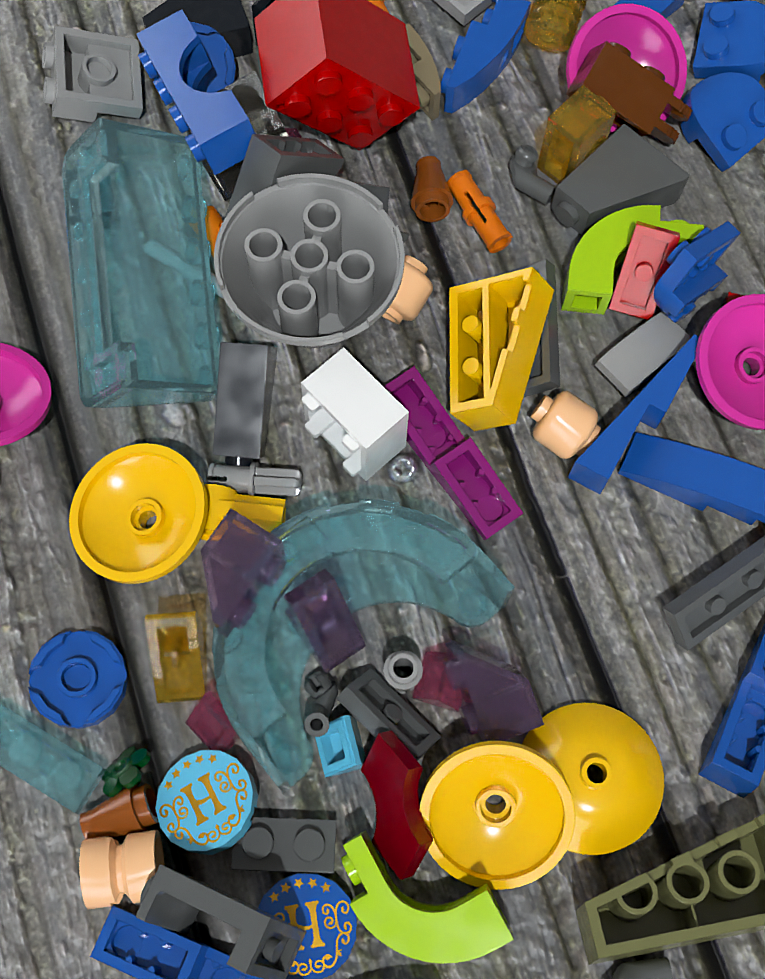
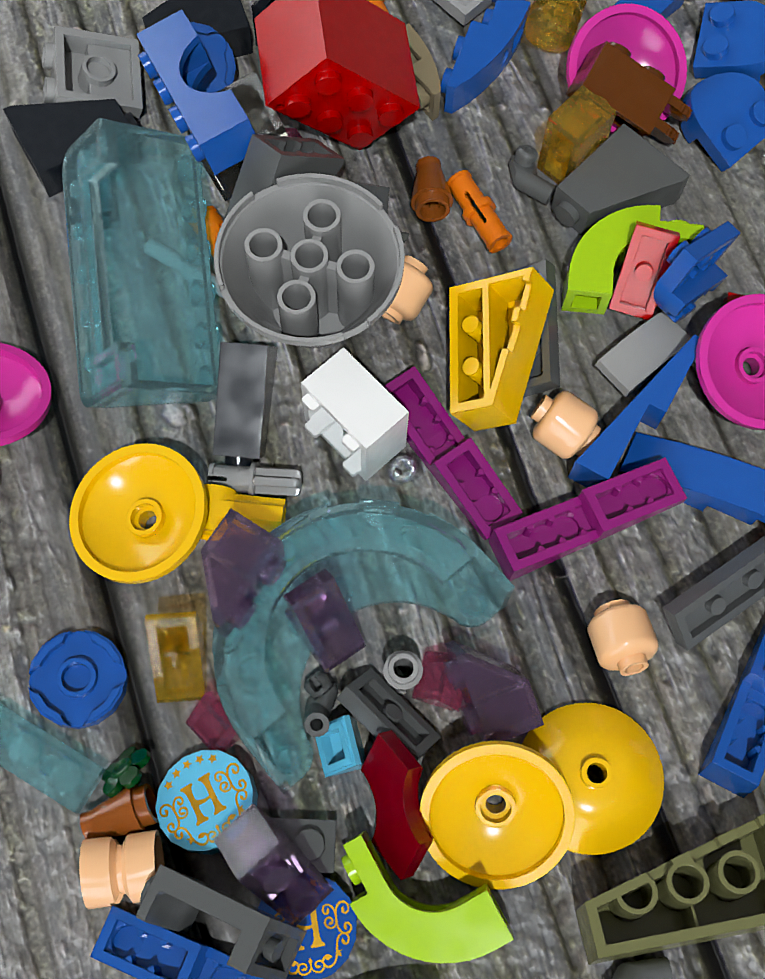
(51, 128): none -> black slope
(272, 865): none -> clear purple slope
(586, 518): none -> magenta slope
(622, 637): none -> light nougat head

